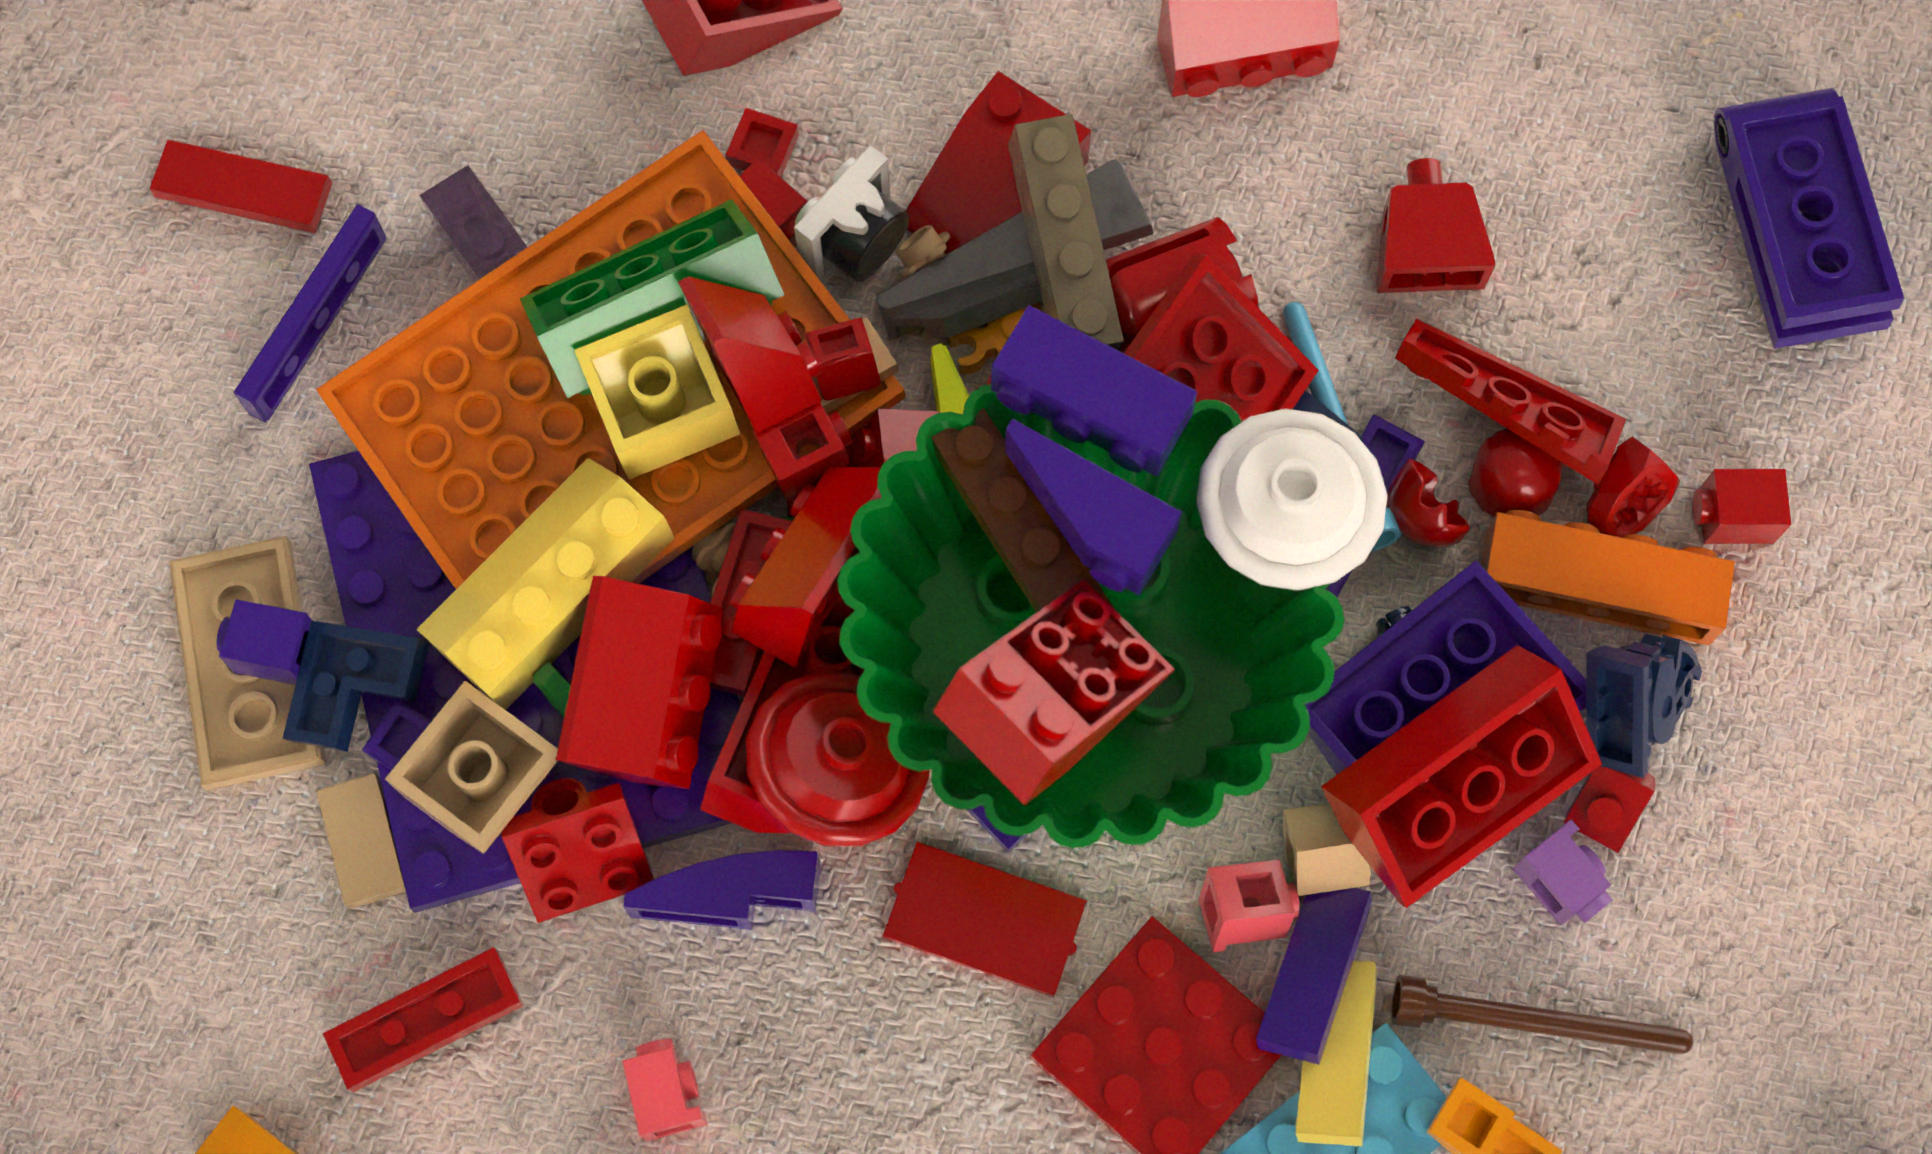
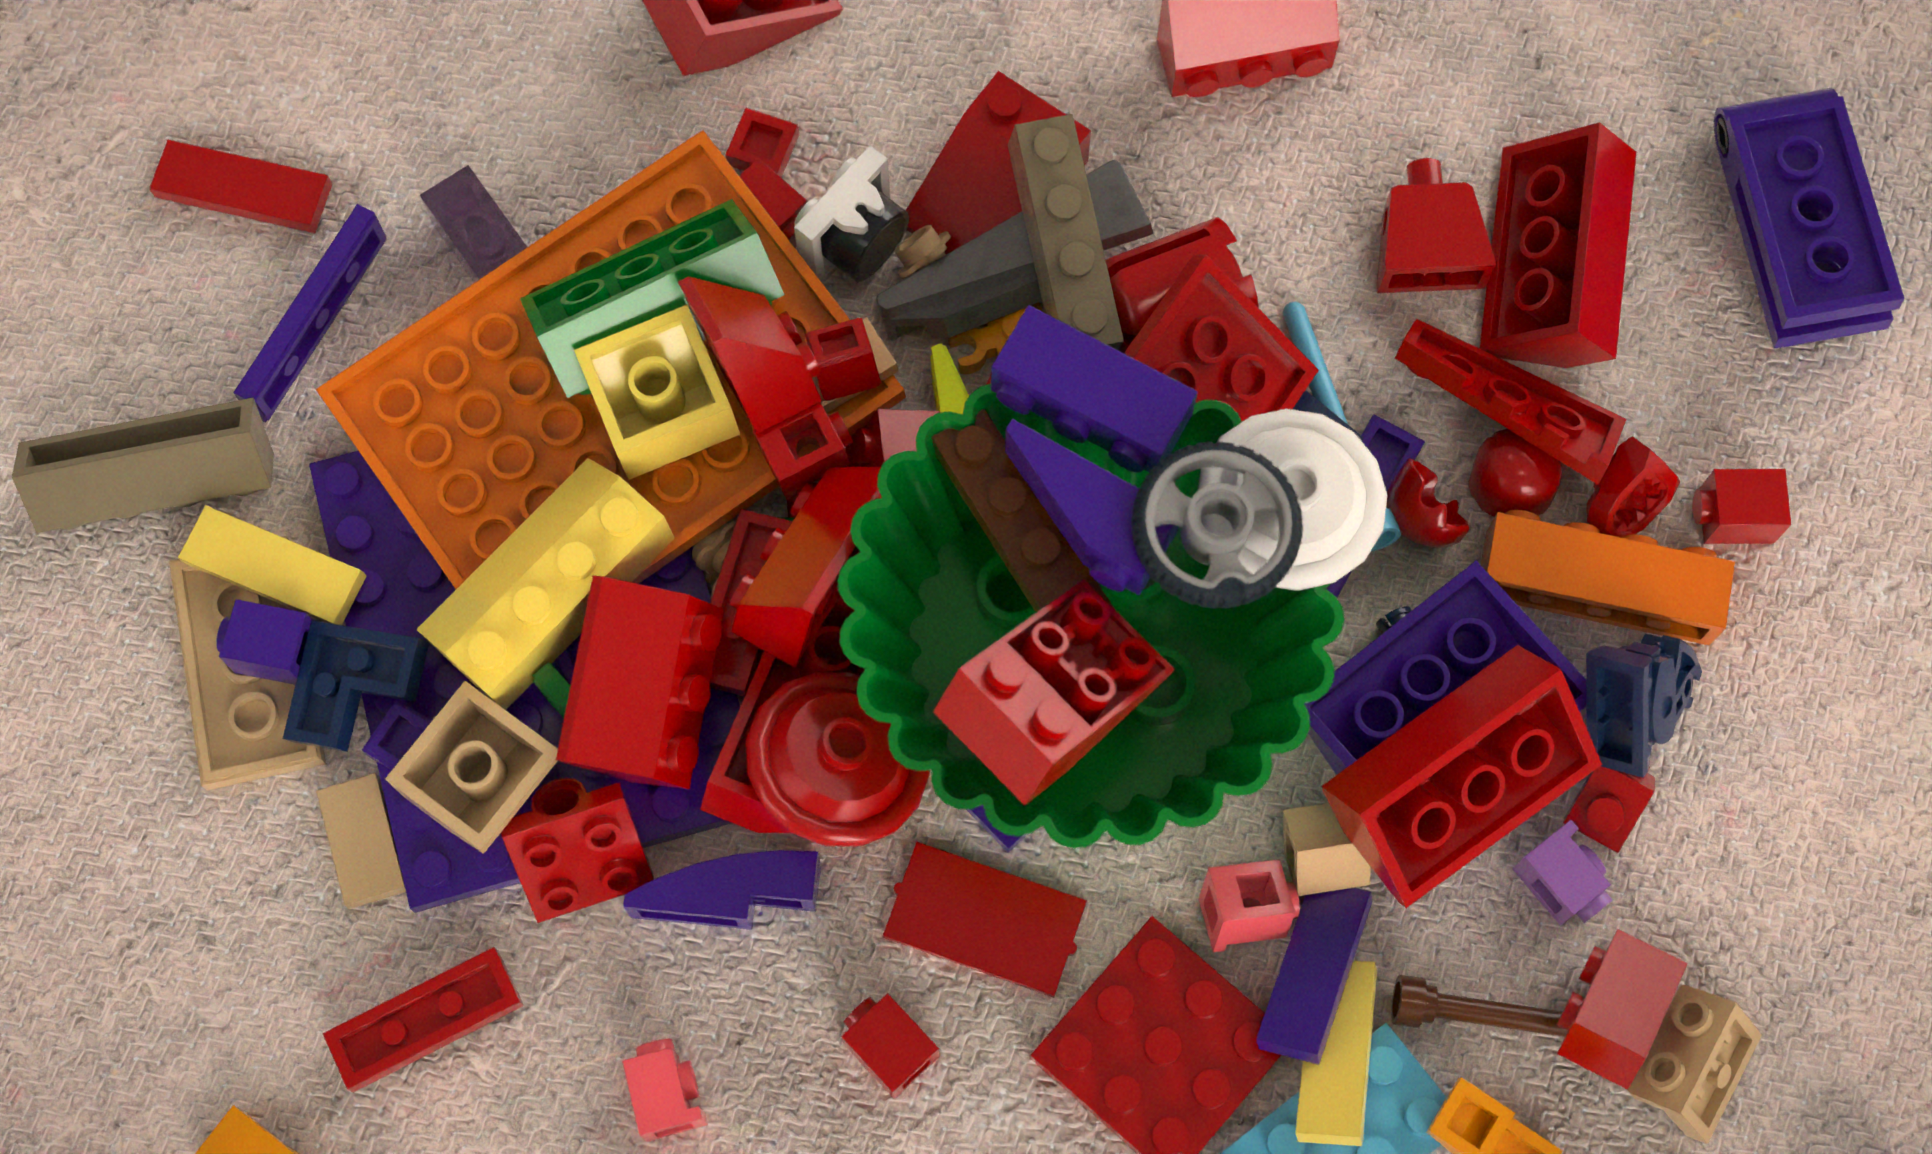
(143, 465): none -> dark tan brick
(272, 566): none -> light yellow tile
(888, 1043): none -> red brick
(1227, 580): none -> light grey wheel
(1560, 249): none -> red slope
(1621, 1009): none -> brick
(1696, 1060): none -> tan bracket

